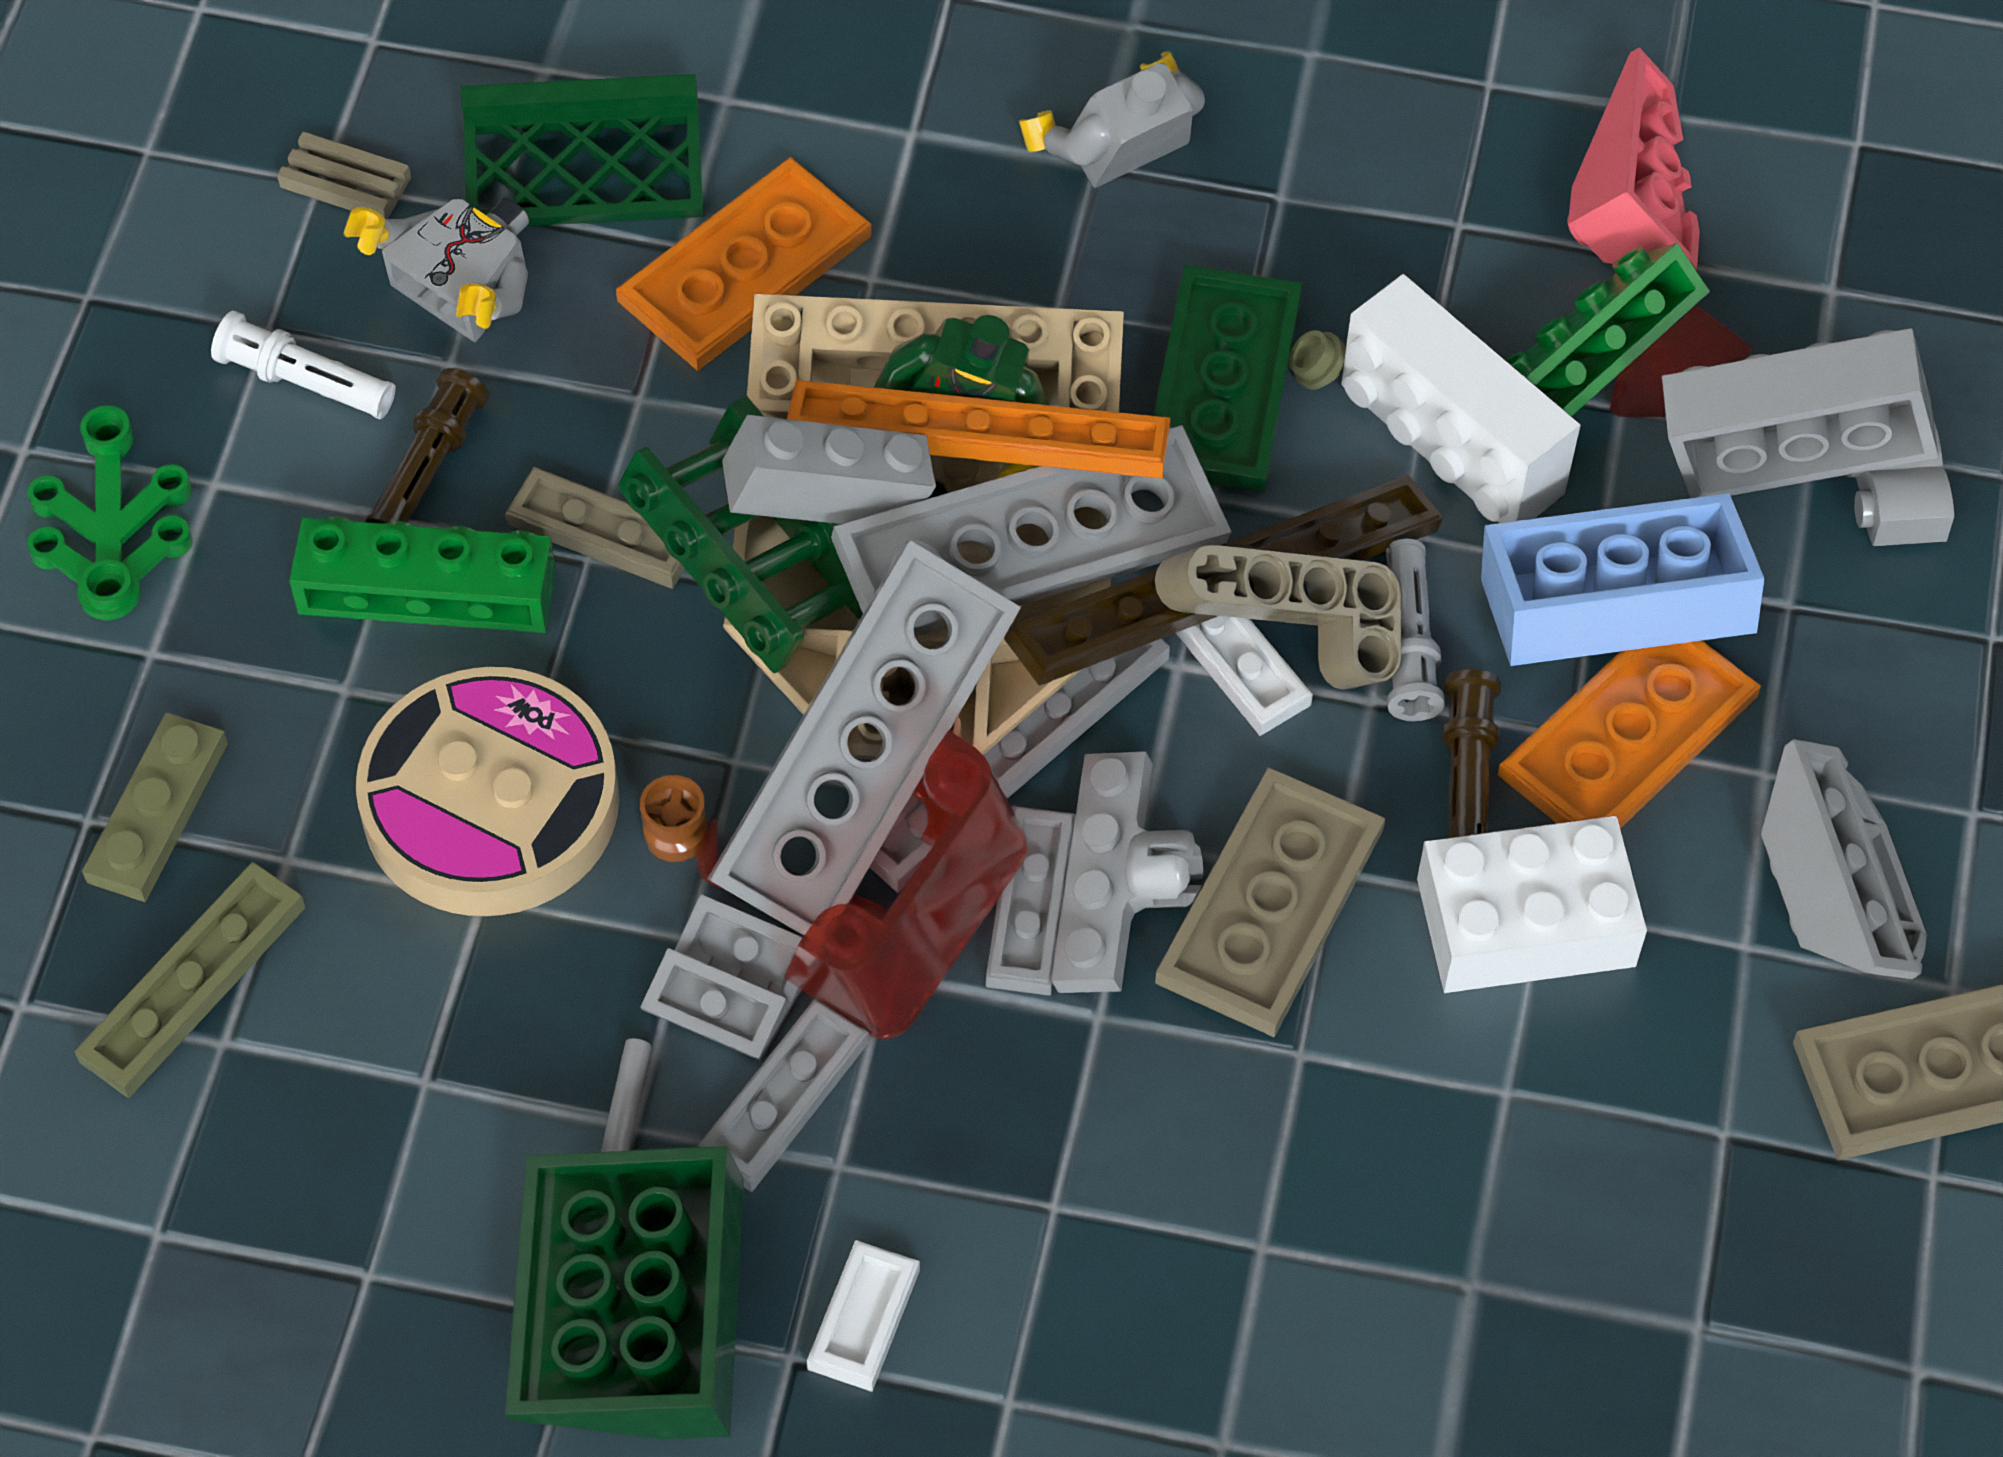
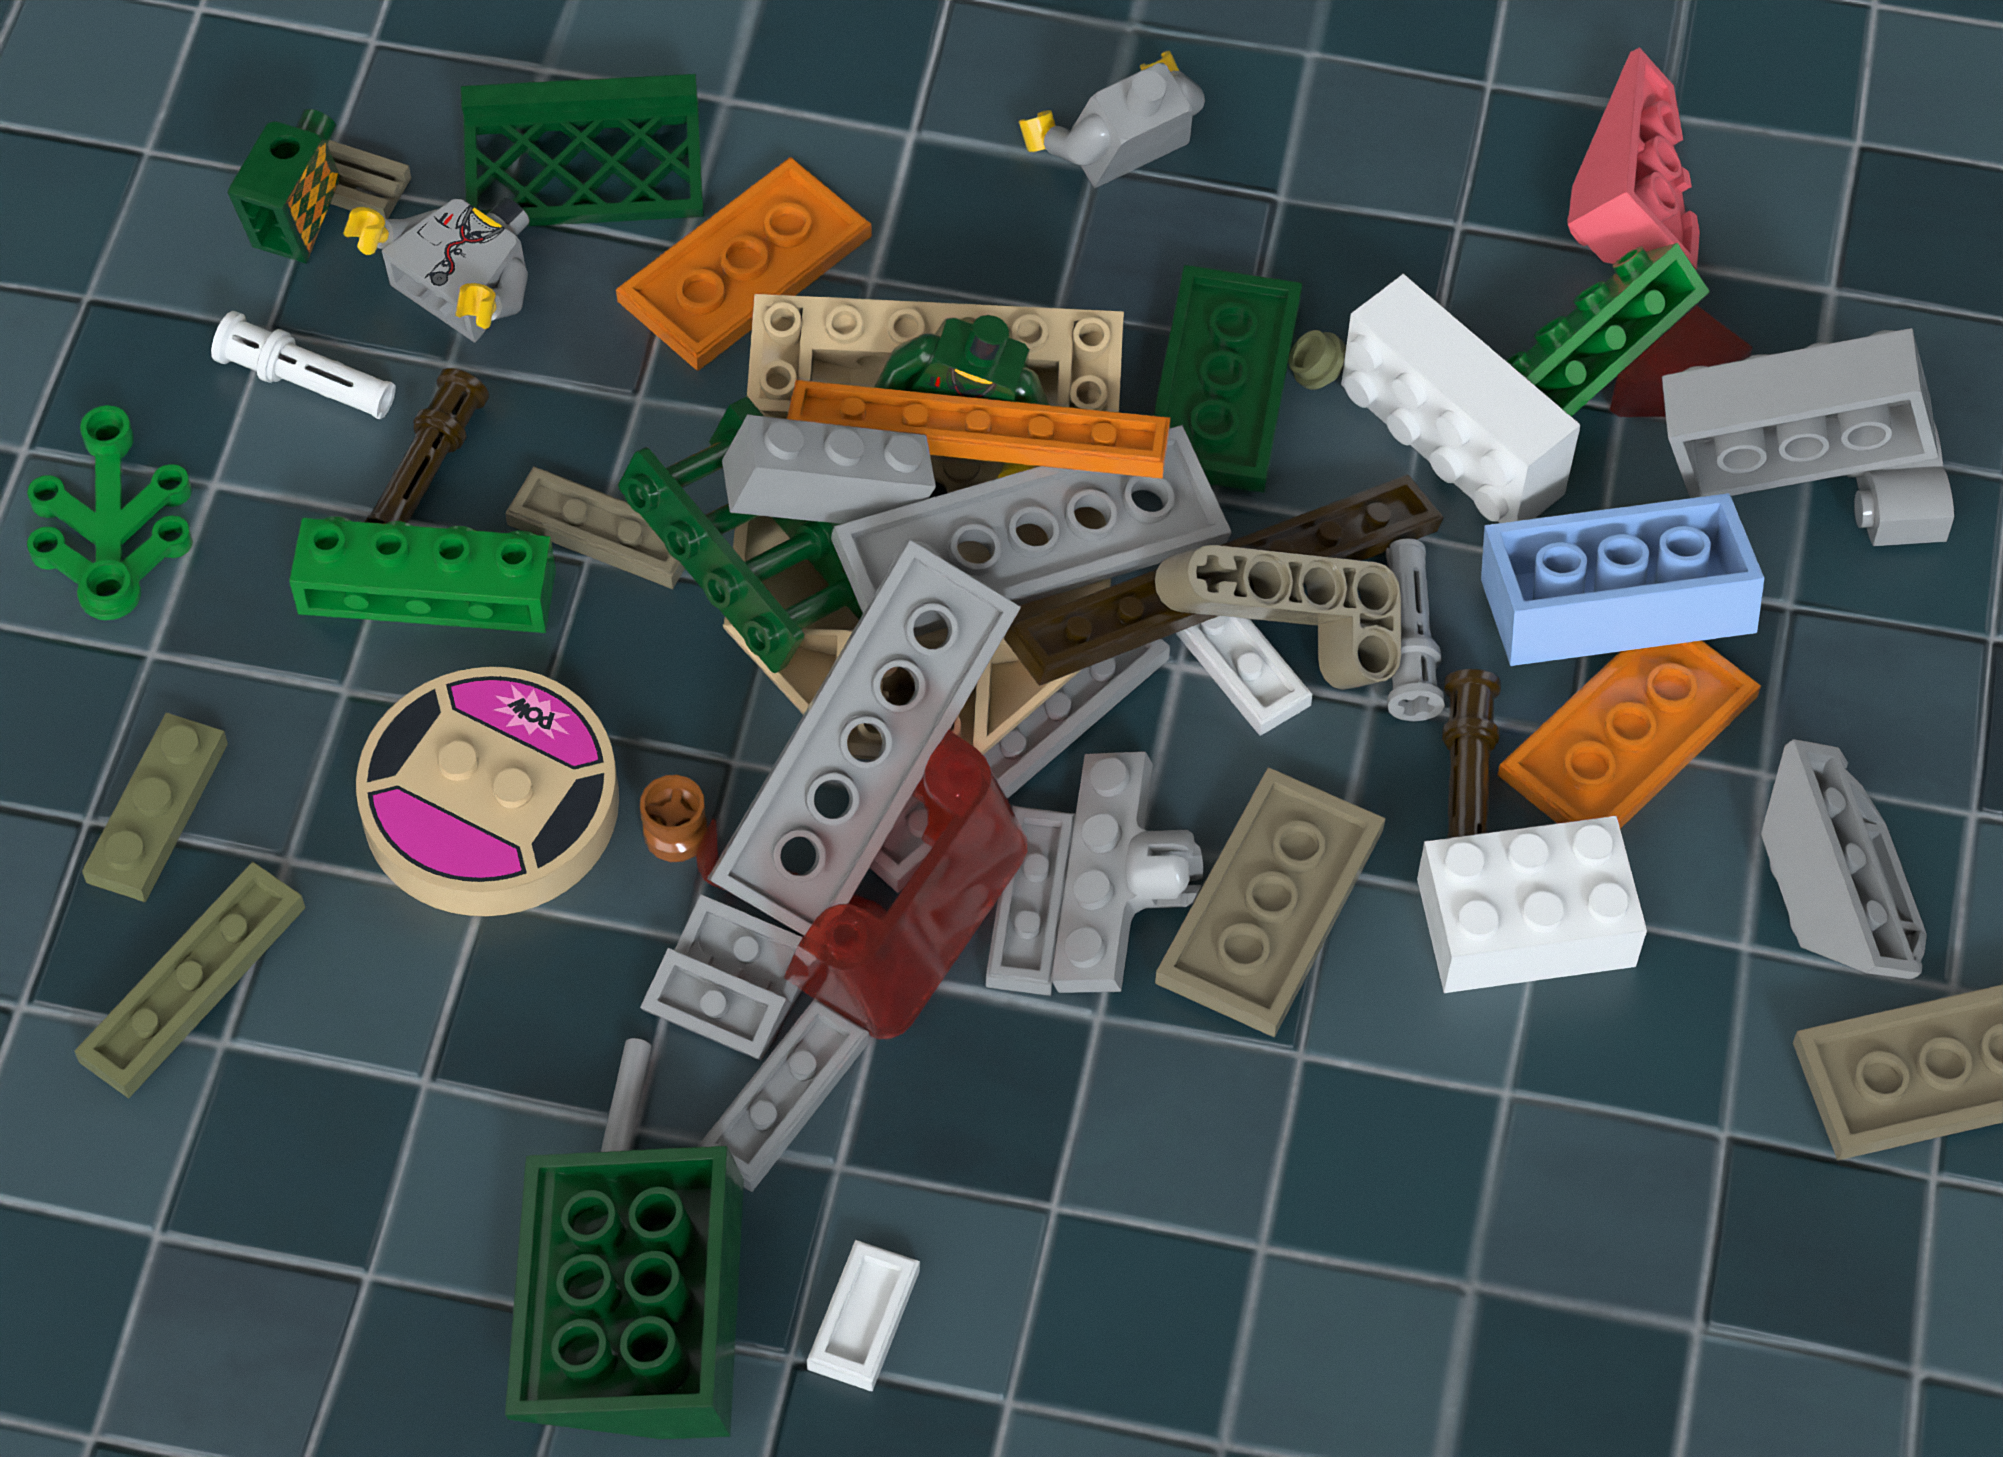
(287, 186): none -> dark green torso

